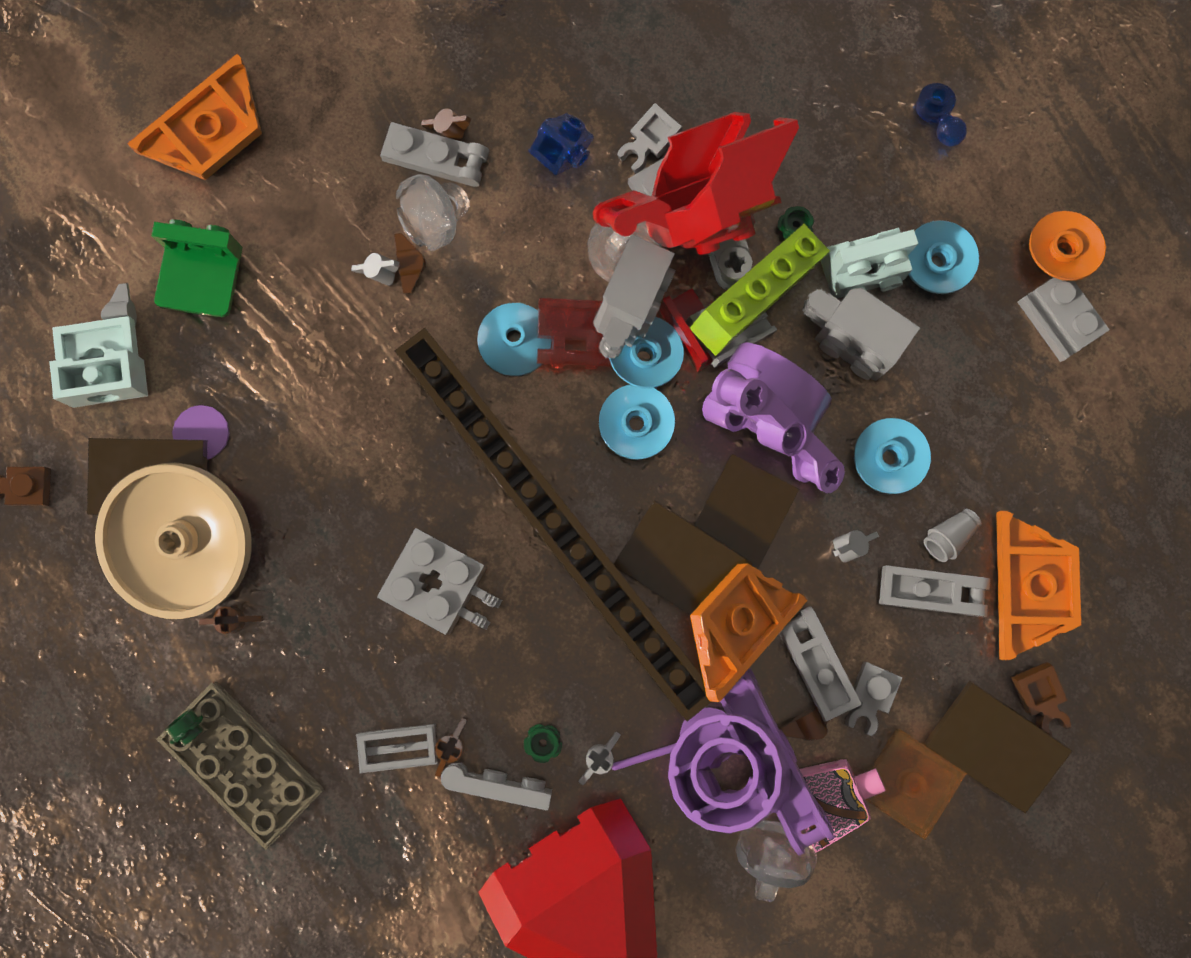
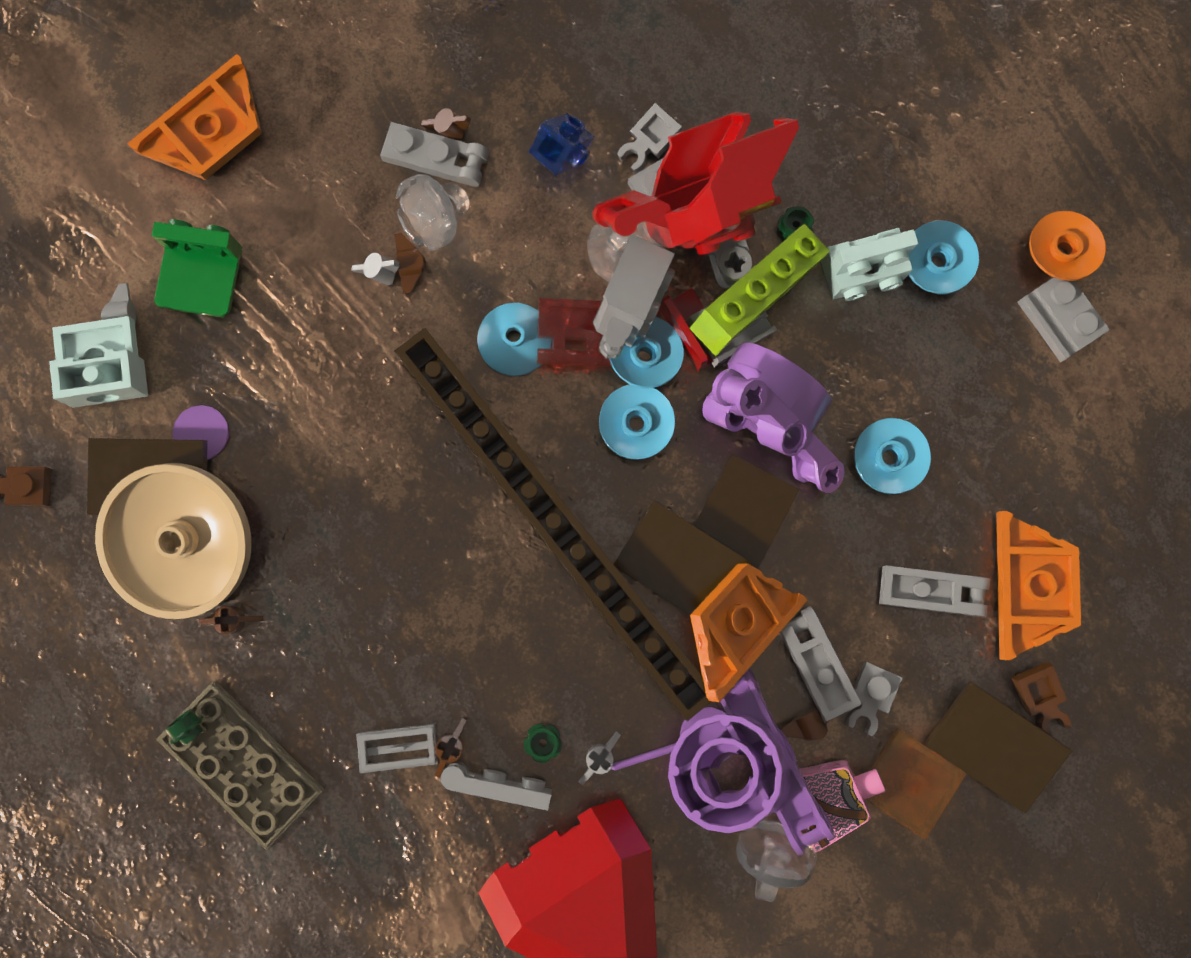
(442, 606): light grey hinge -> none
(852, 545): light grey piece -> none
(860, 330): light grey hinge -> none
(951, 129): clear blue plate -> none
(952, 535): light grey cone -> none

